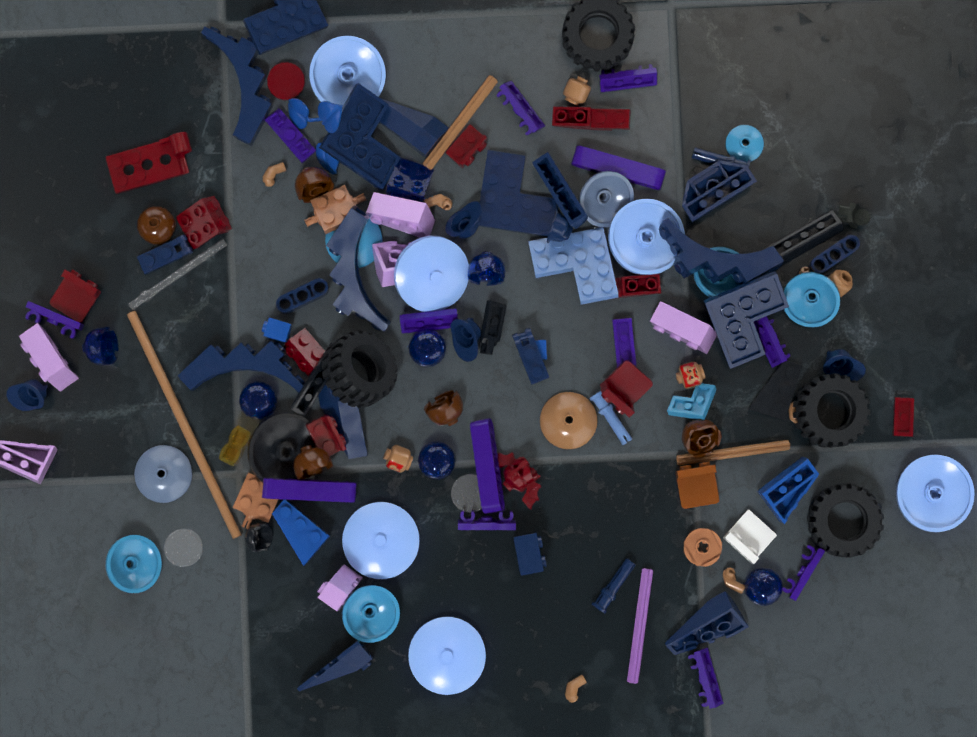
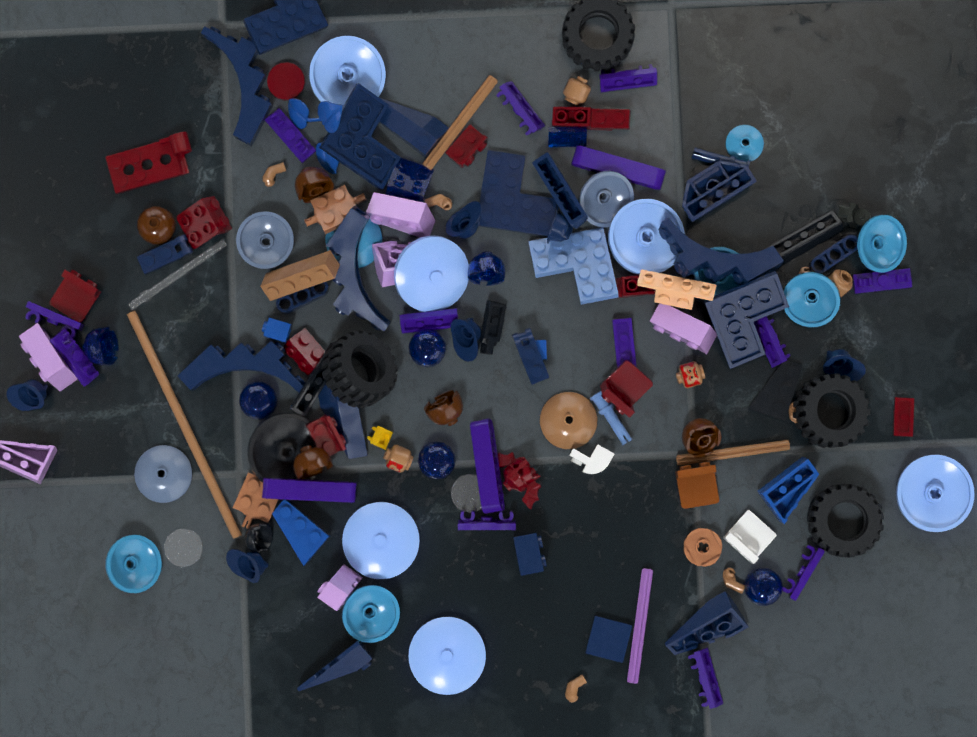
(74, 357): none -> dark purple plate
(233, 450): clear yellow brick -> none
(246, 565): none -> dark blue piece
(260, 227): none -> sand blue dish
(300, 275): none -> medium nougat brick
(381, 437): none -> yellow tile
(567, 136): none -> clear blue plate
(596, 463): none -> white brick
(608, 639): none -> dark blue tile
(609, 593): dark blue pin -> none
(676, 290): none -> light nougat bracket
(693, 407): dark azure plate -> none
(882, 281): none -> dark purple plate
(889, 243): none -> dark azure dish

